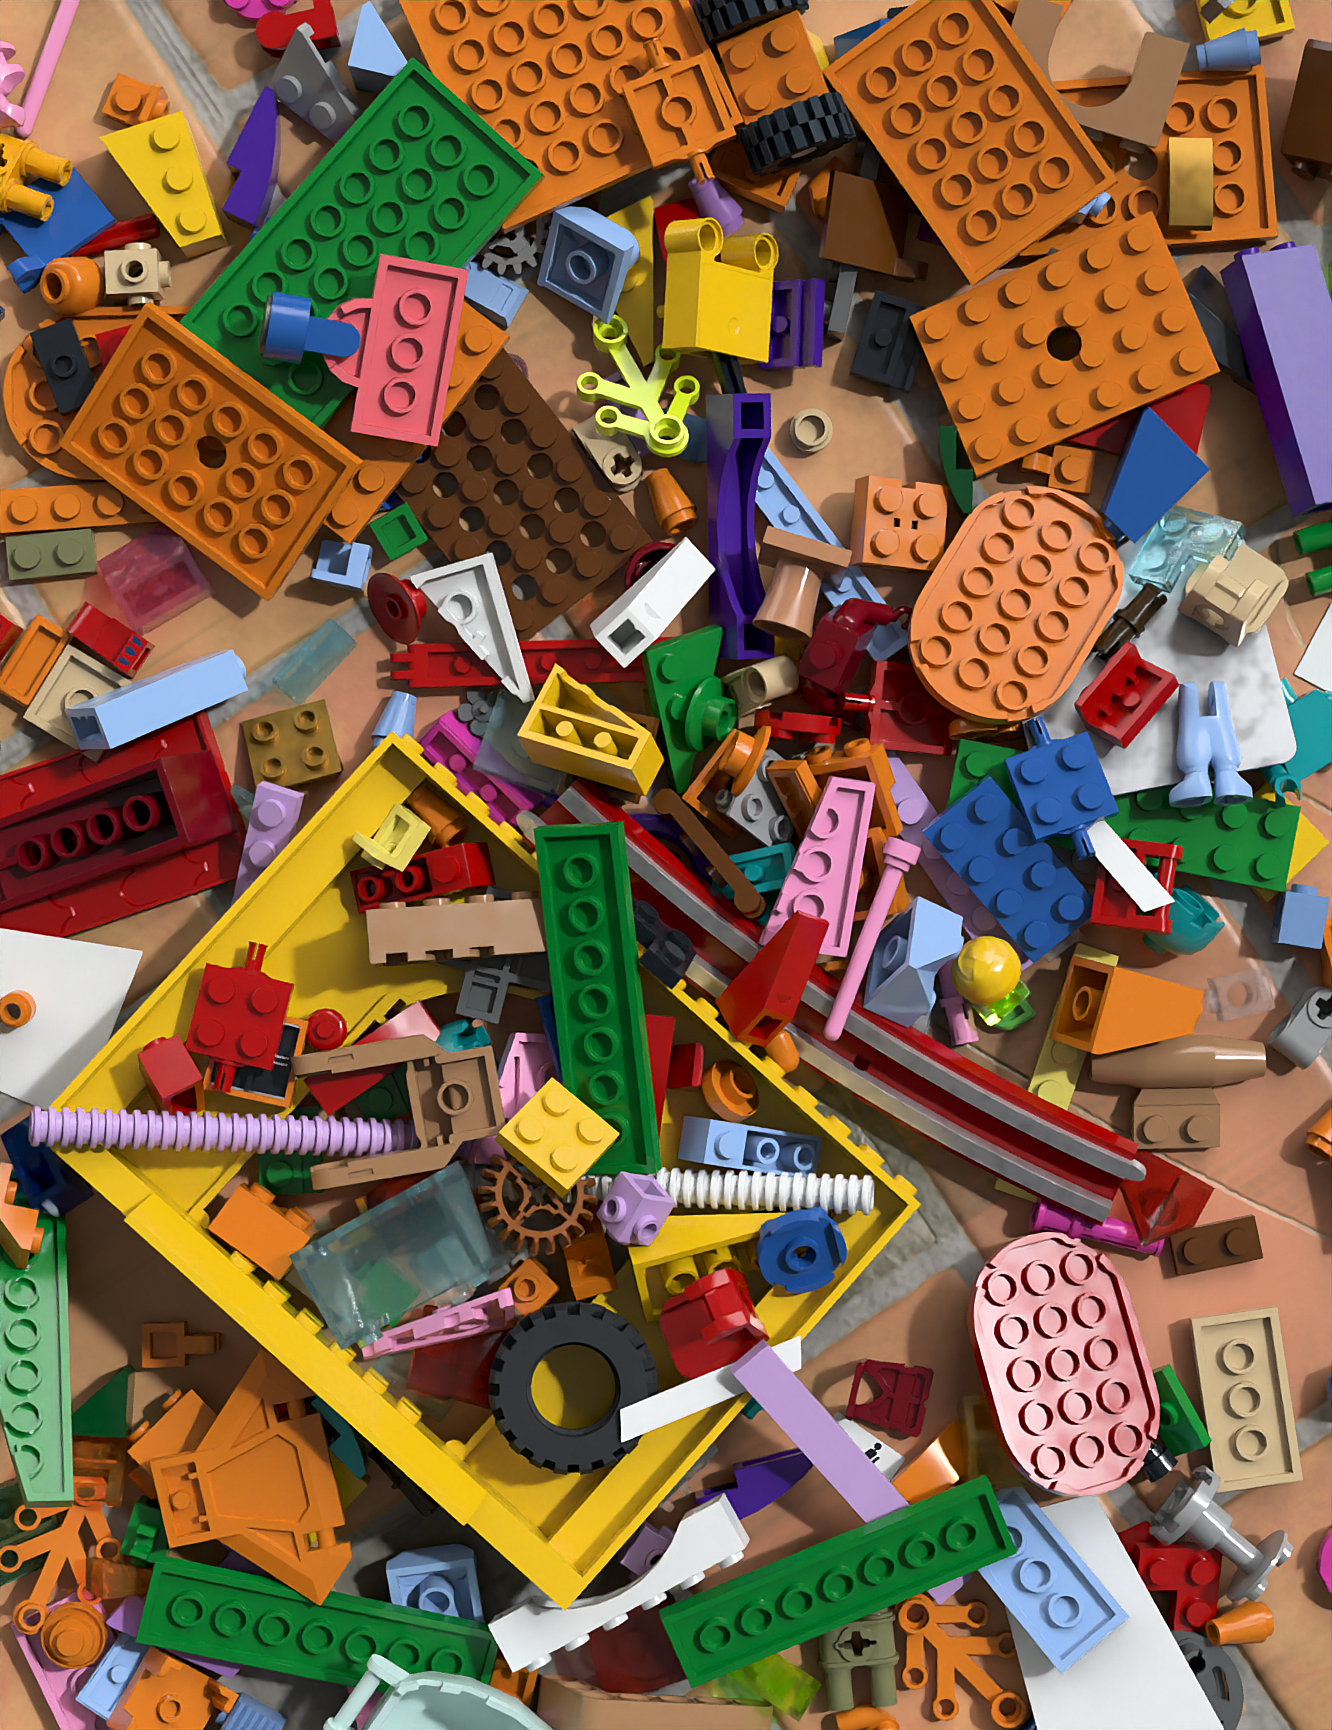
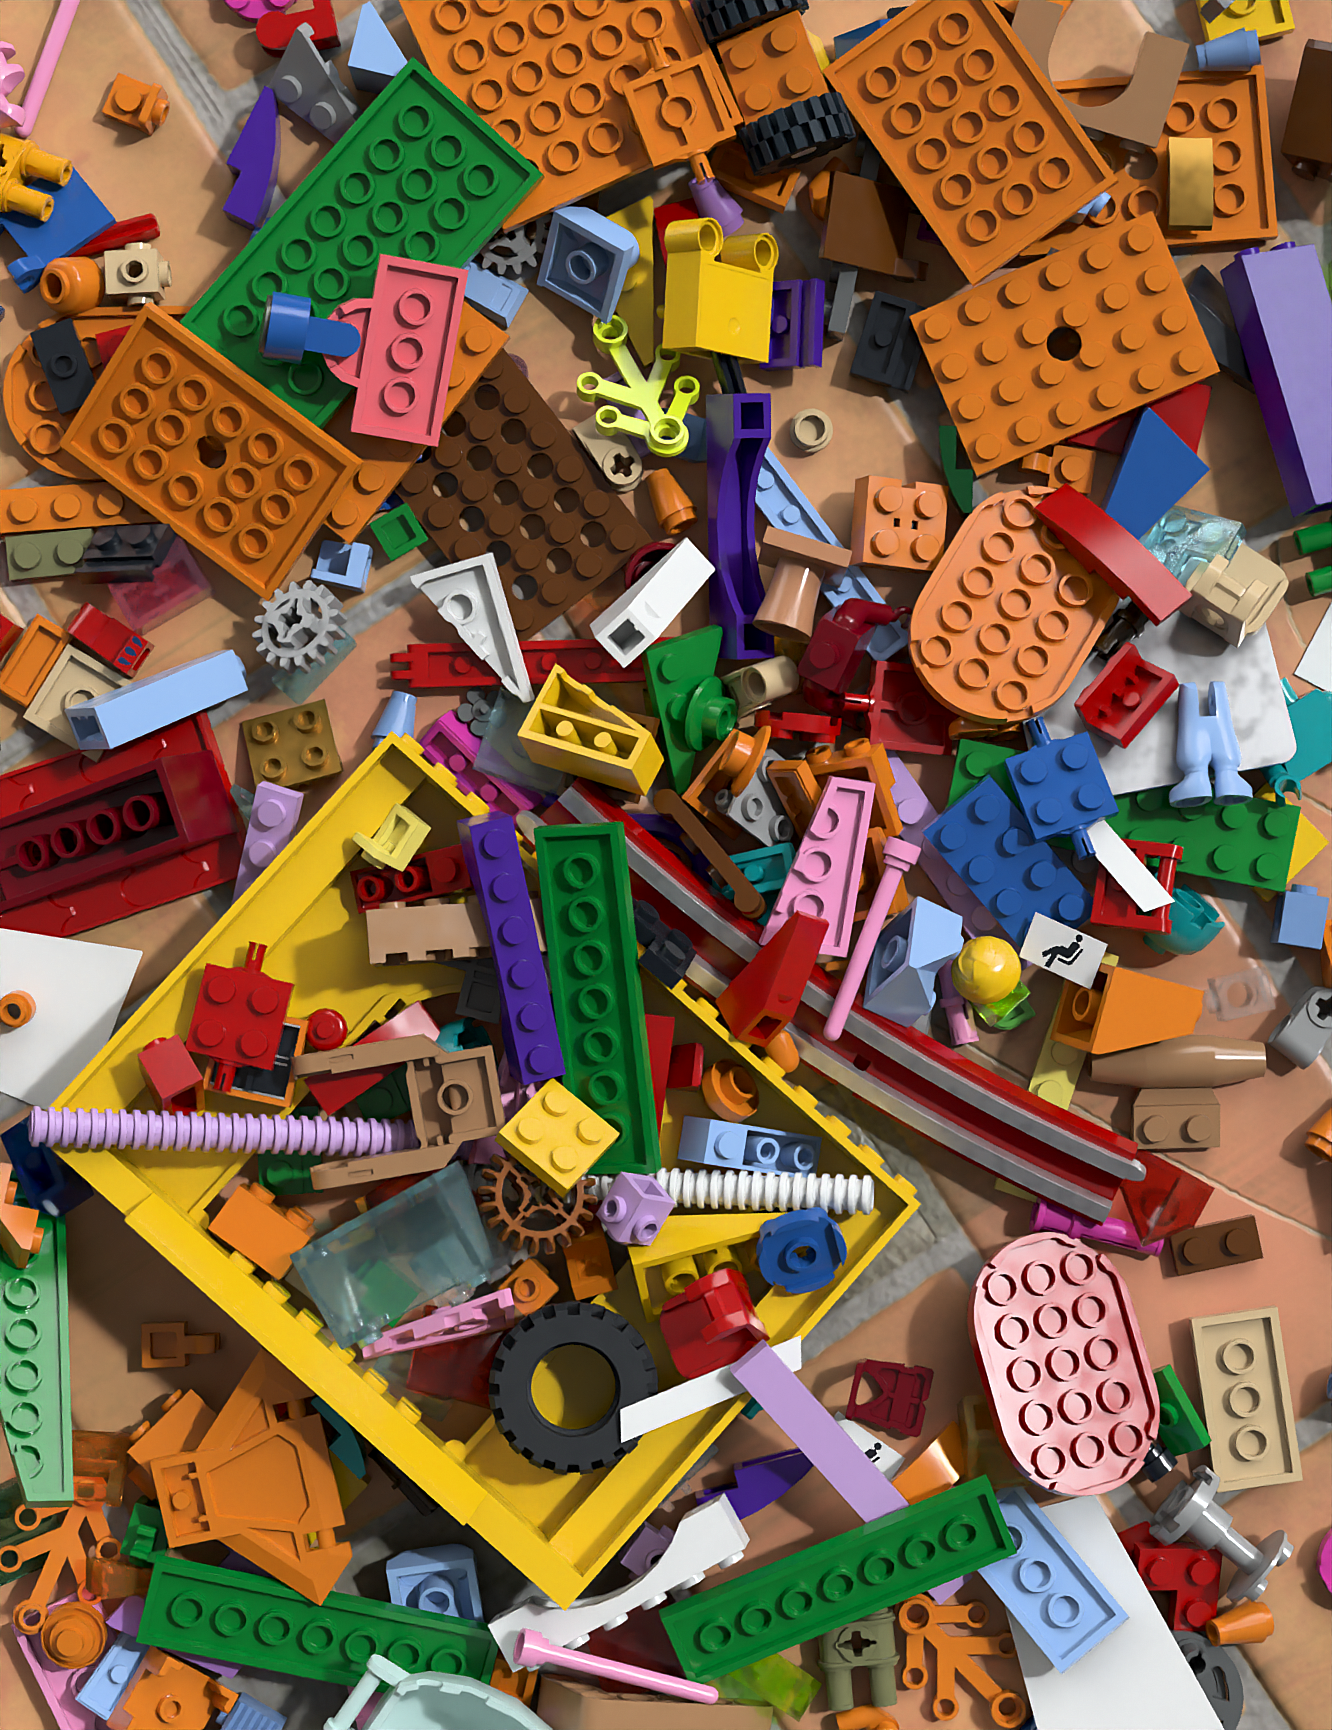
(109, 1409): dark green slope -> none
(125, 554): none -> black plate
(170, 177): yellow wedge -> none
(300, 627): none -> light grey gear
(396, 606): red piece -> none
(445, 821): orange cone -> none
(502, 892): none -> dark purple arch
(534, 1649): none -> bright pink piece
(1063, 950): none -> white sticker
(1113, 552): none -> red slope

